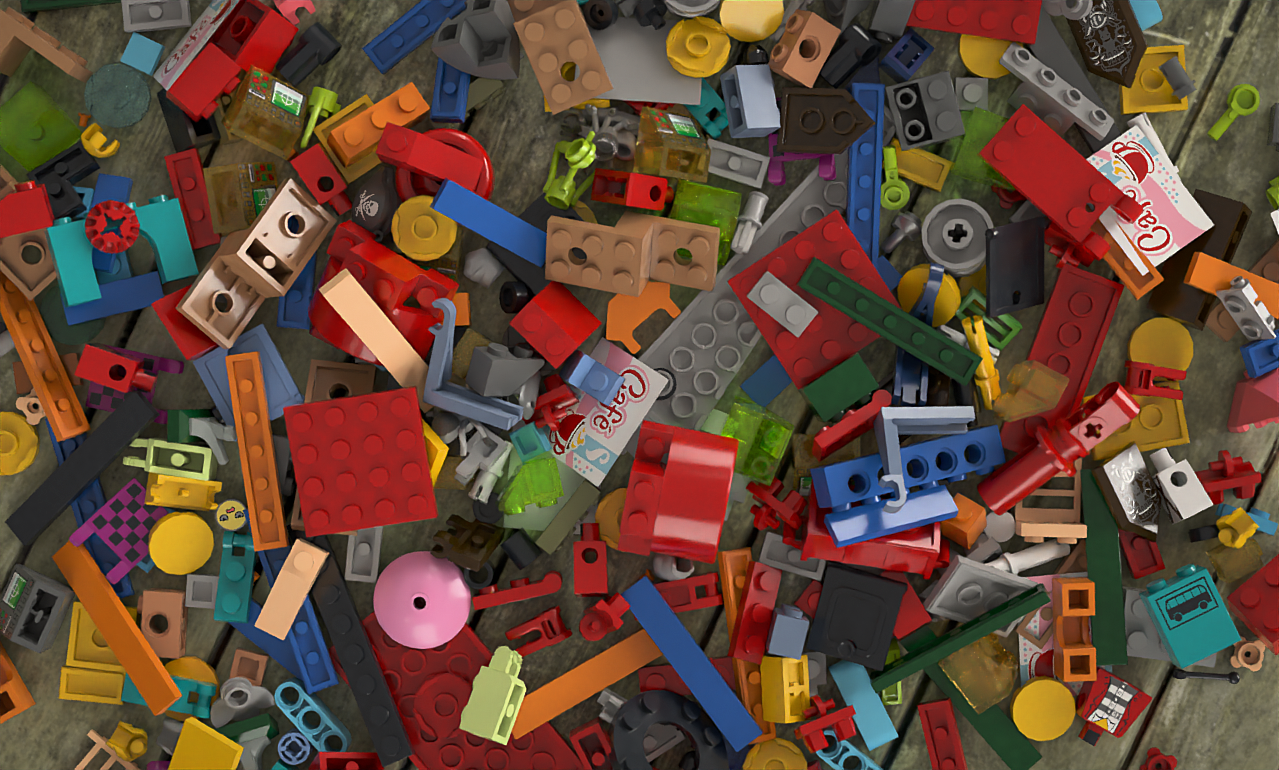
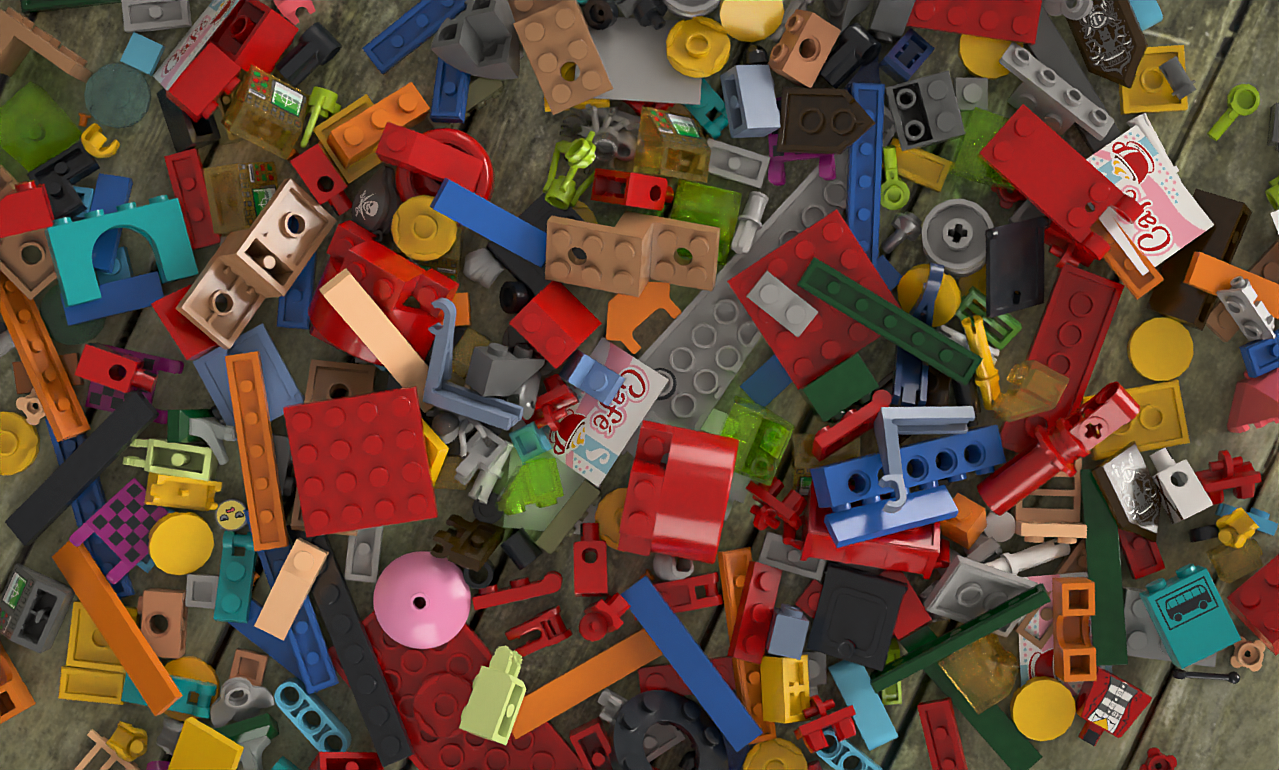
(111, 242): red gear -> none
(299, 743): medium blue wheel -> none
(1140, 380): red piece -> none

